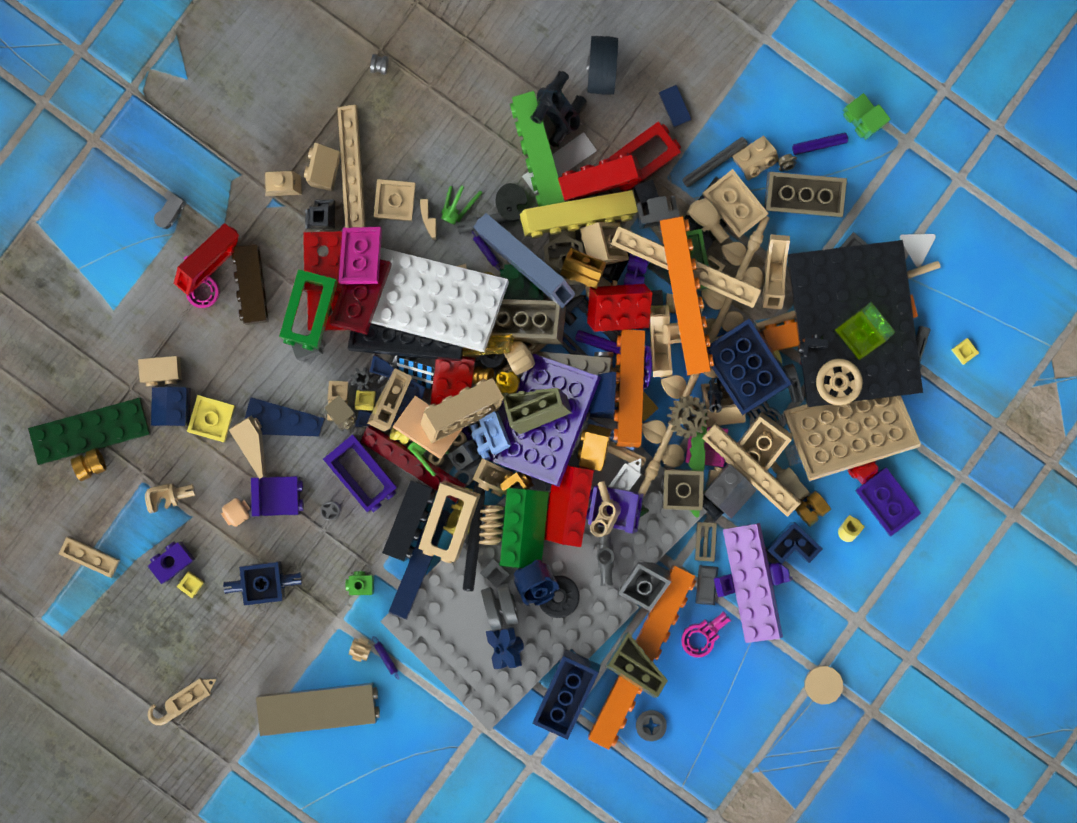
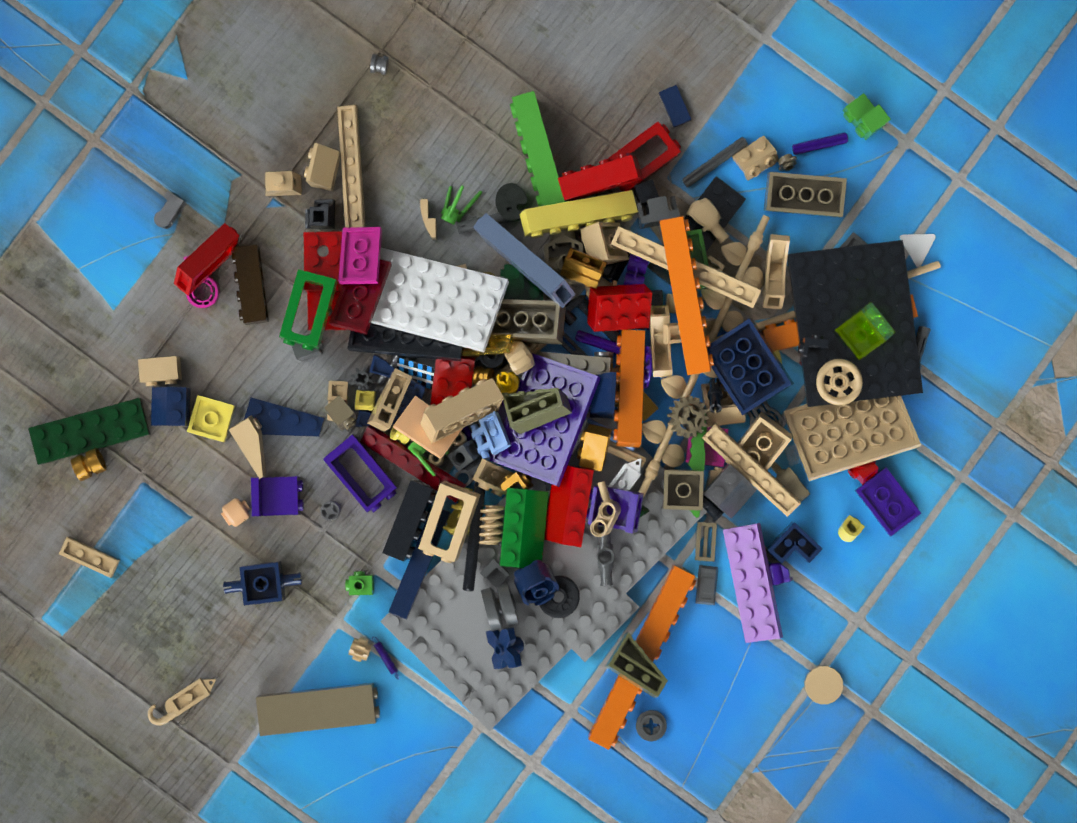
(172, 495): tan piece -> none
(181, 557): dark purple brick -> none
(190, 584): light yellow tile -> none
(394, 200): tan plate -> none
(486, 251): dark purple piece -> none
(558, 109): black piece -> none
(566, 694): dark blue brick -> none
(568, 156): white sticker -> none
(602, 65): black wheel -> none
(645, 584): dark grey slope -> none
(714, 626): dark pink pin -> none
(724, 585): dark purple plate -> none
(735, 203): tan plate -> none
(795, 389): dark grey piece -> none
(815, 502): pearl gold wheel -> none
(965, 351): light yellow tile -> none

